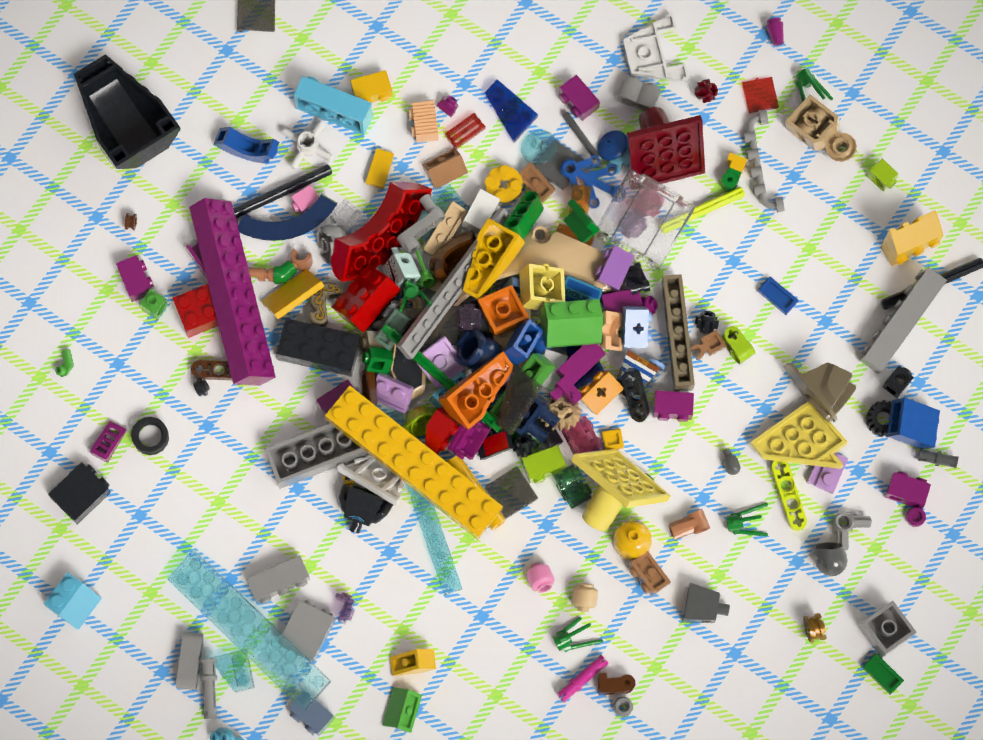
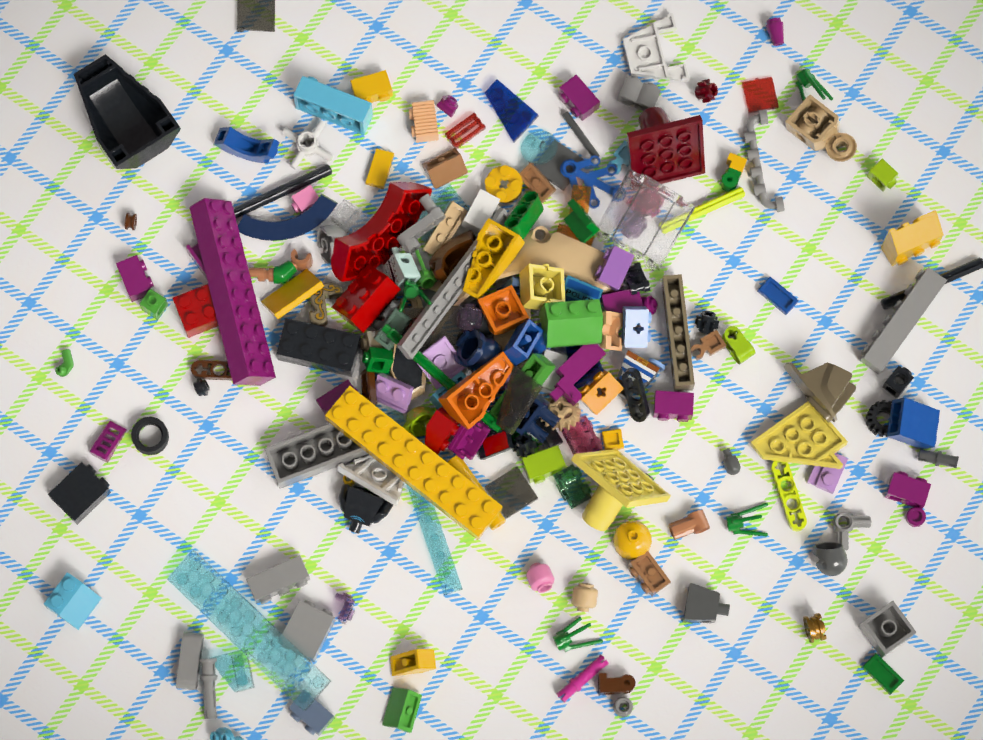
(612, 145): blue piece -> none

